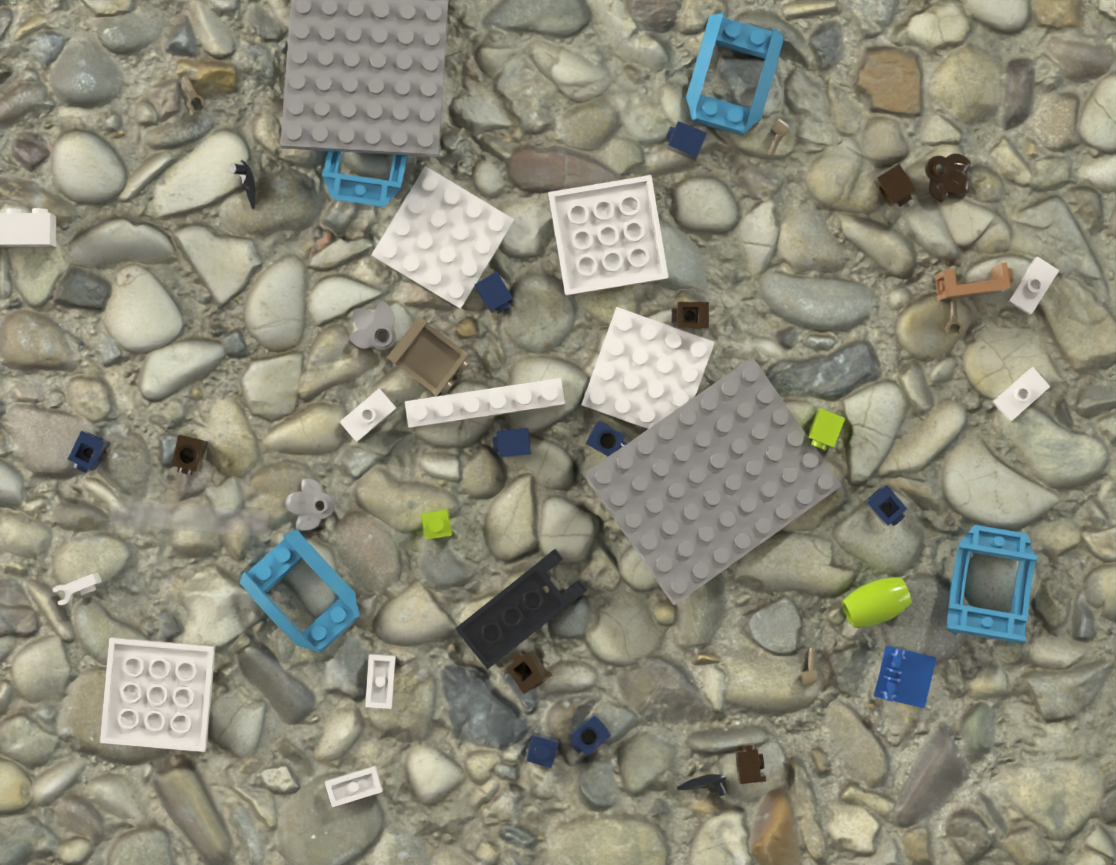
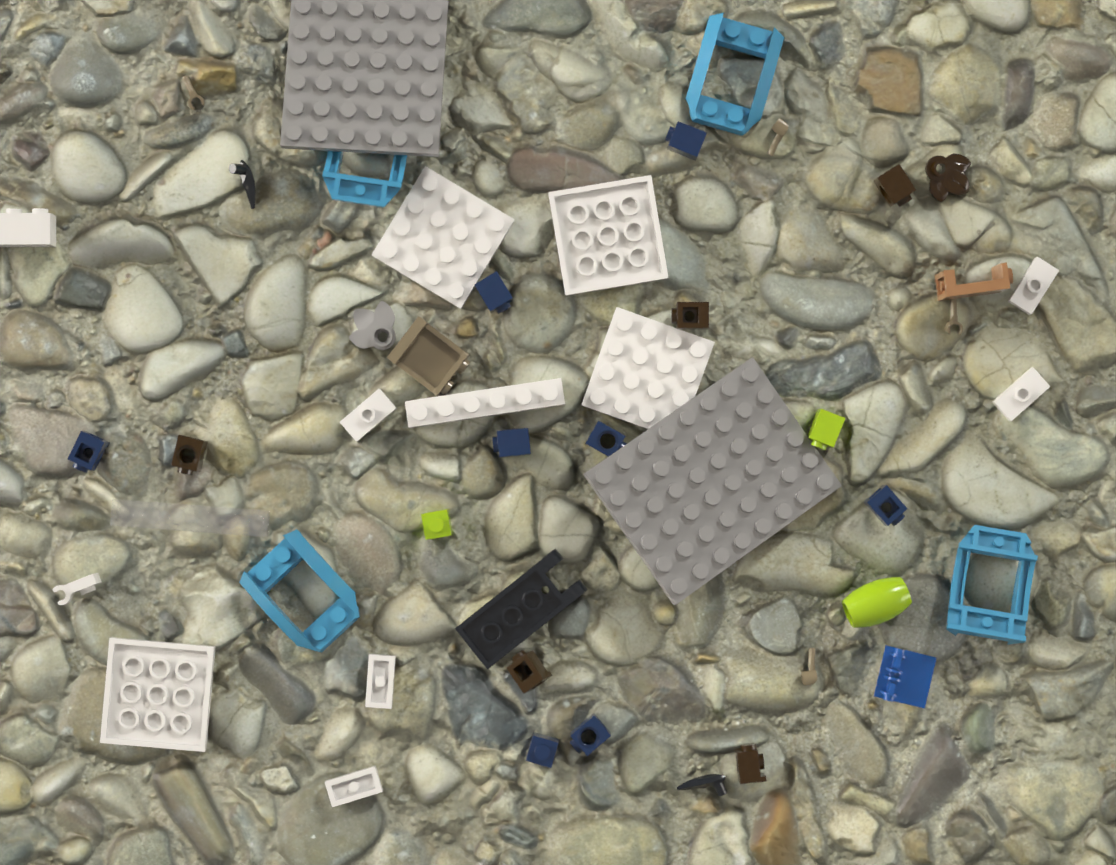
(306, 505): light grey plate -> none

